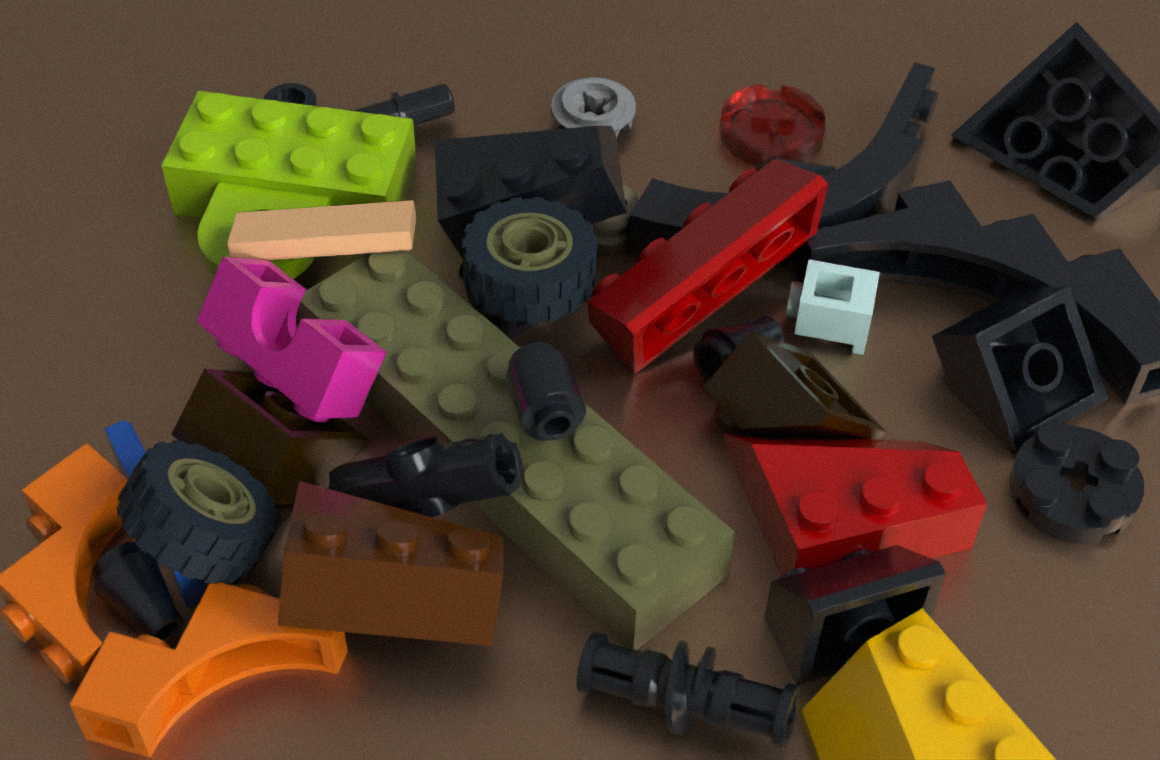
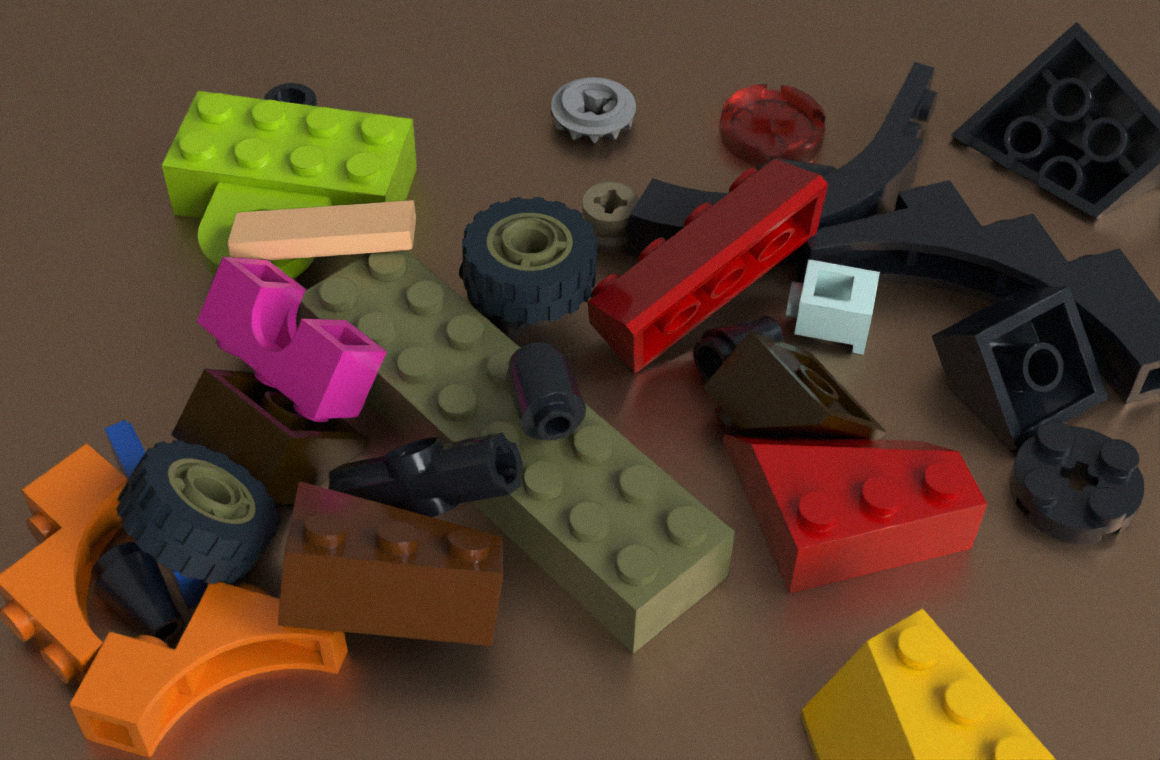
(419, 105): black axle -> none
(559, 164): black wedge -> none
(688, 690): black piece -> none
(834, 609): black slope -> none

